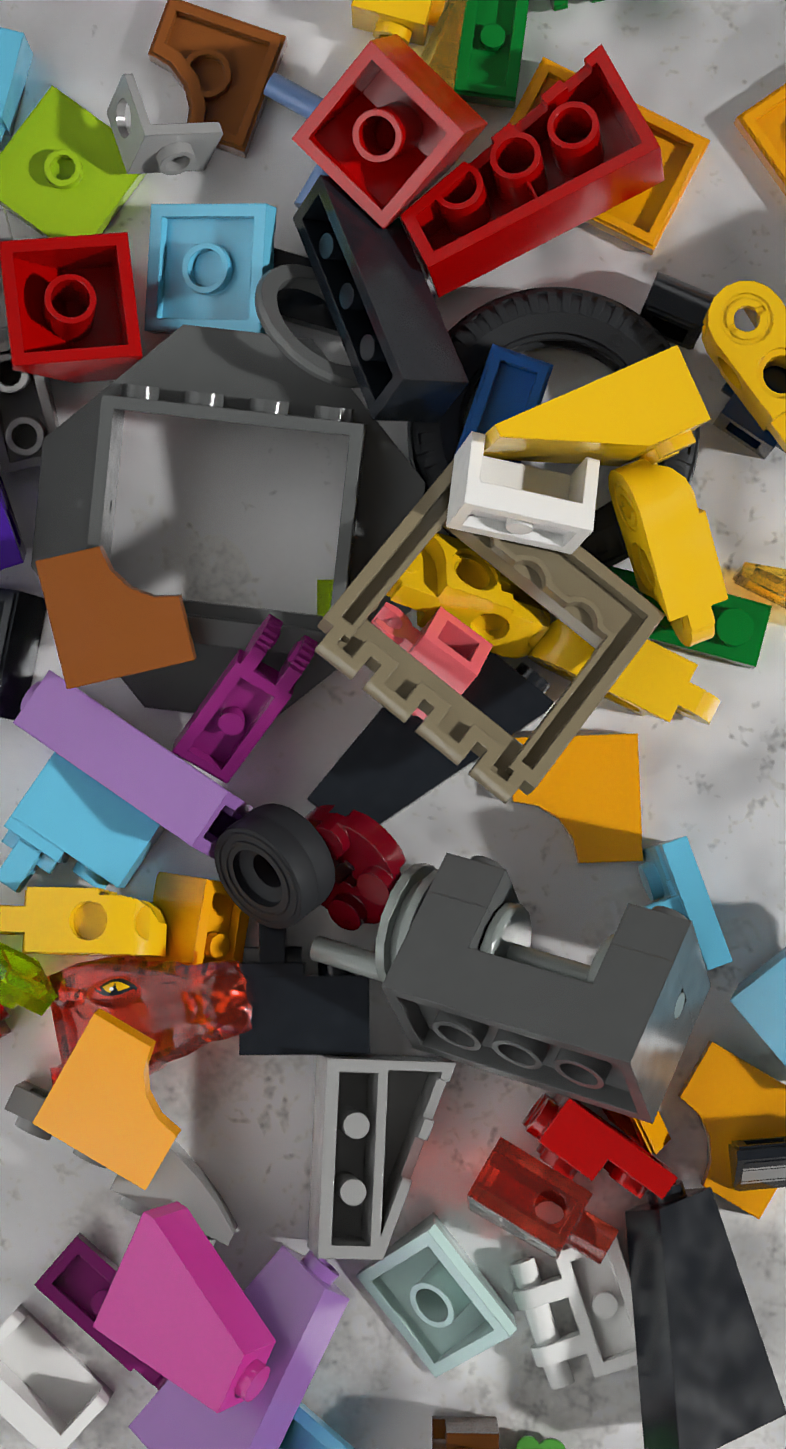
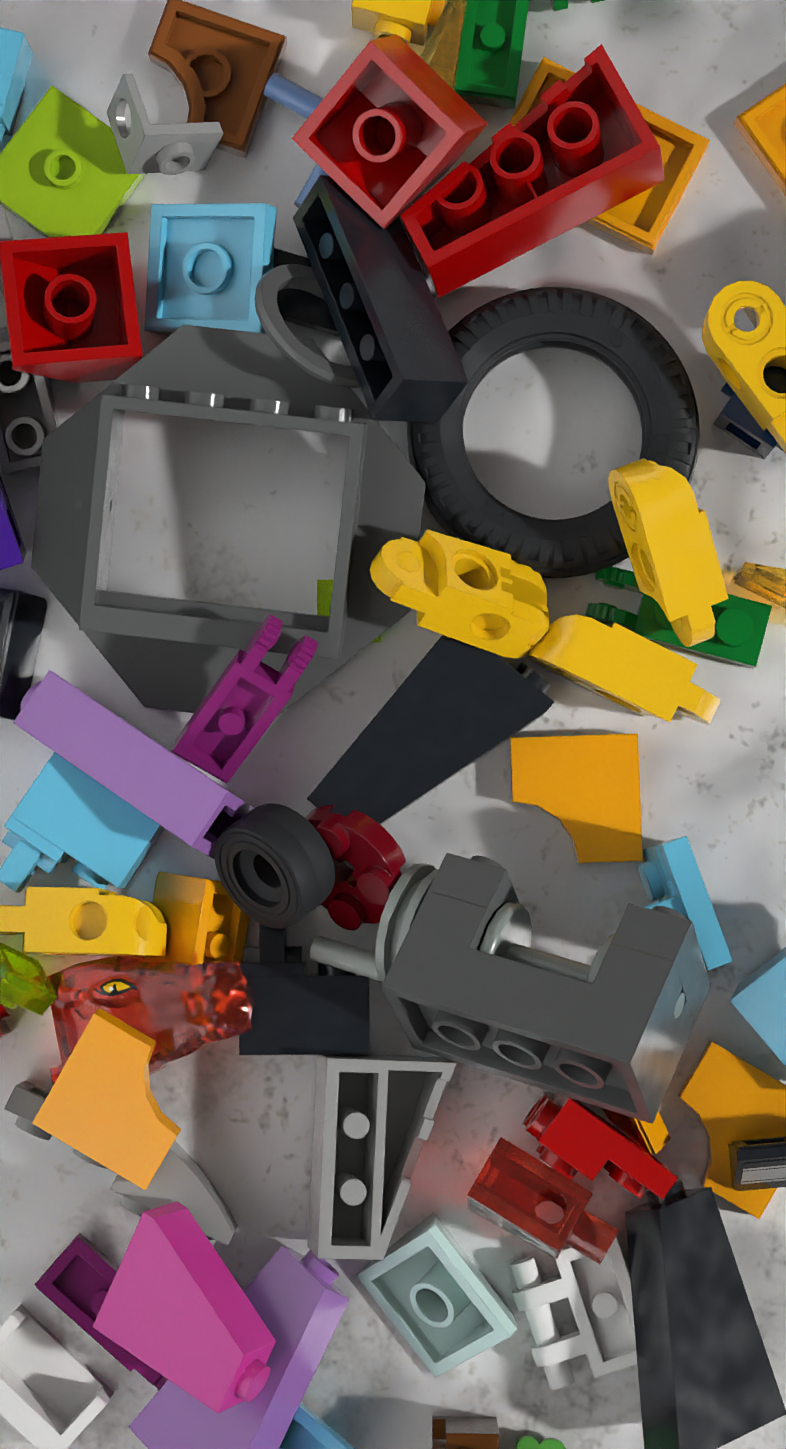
(106, 624): dark orange tile -> none
(442, 645): coral brick -> none
(506, 388): blue tile -> none
(521, 500): white panel -> none
(568, 585): dark tan hinge -> none
(615, 419): yellow slope -> none
(676, 309): black brick -> none

